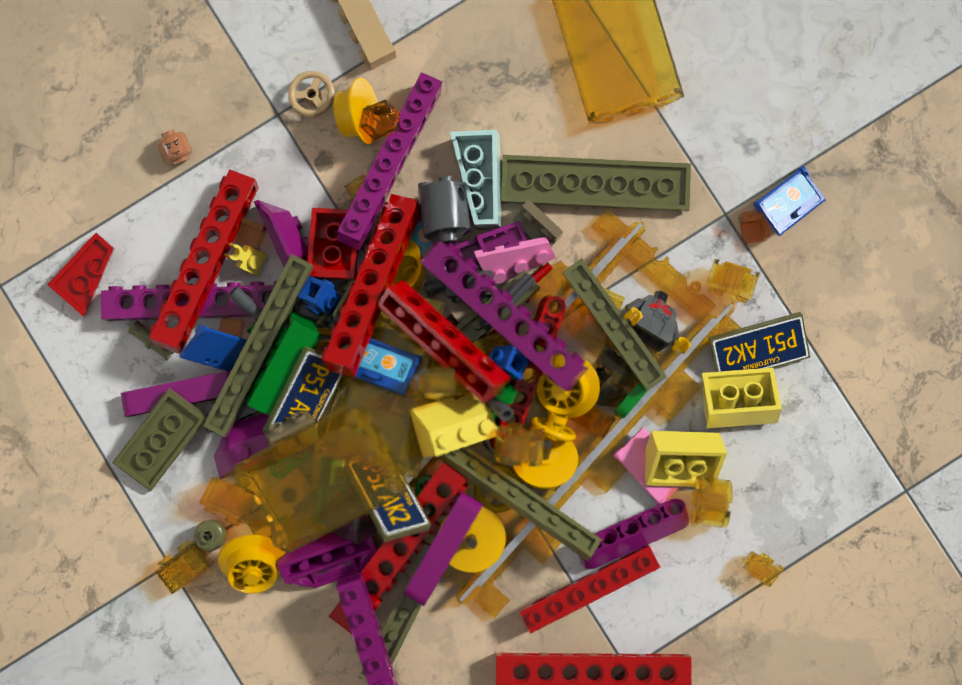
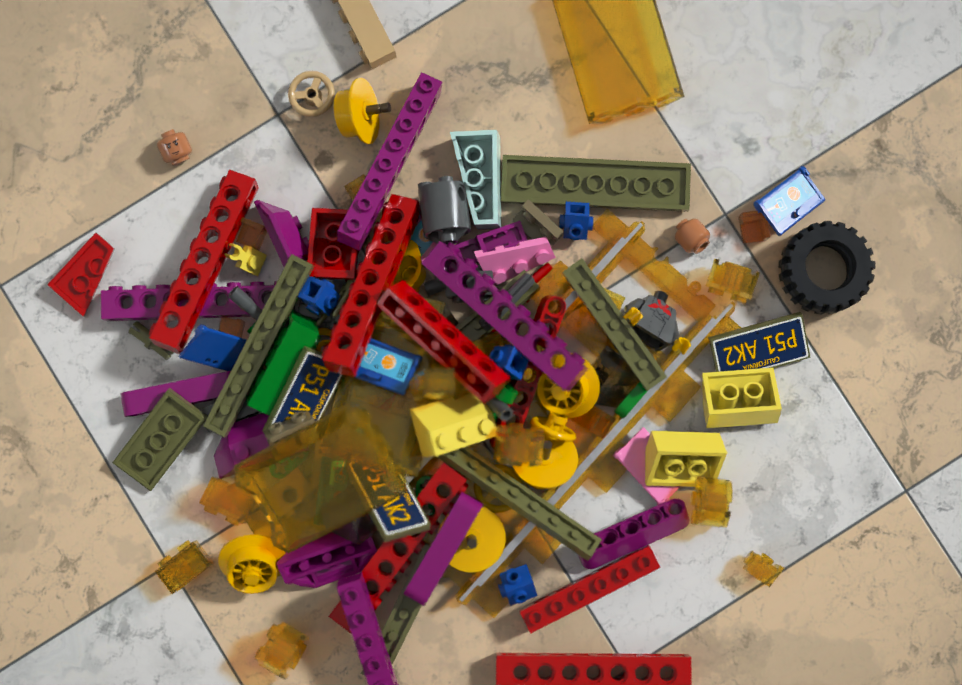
(218, 534): olive head -> none
(282, 649): none -> clear yellow brick
(379, 119): clear orange panel -> none
(517, 585): none -> blue brick
(576, 221): none -> blue brick
(692, 236): none -> nougat head
(851, 249): none -> black tyre

